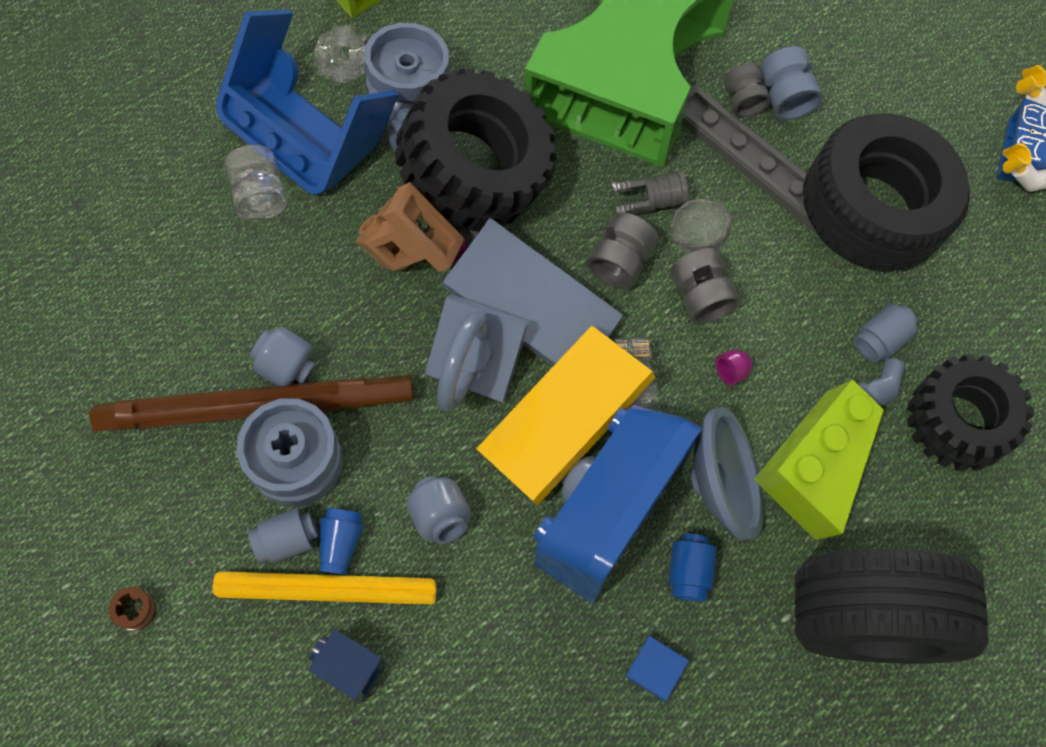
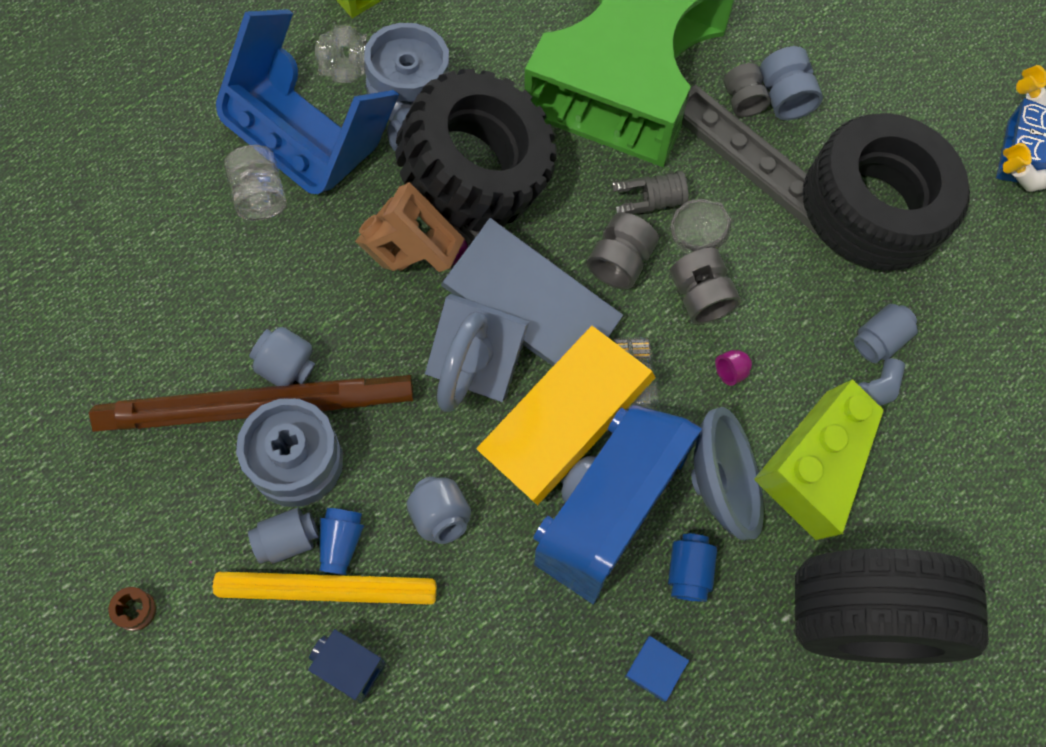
(995, 396): black tyre -> none

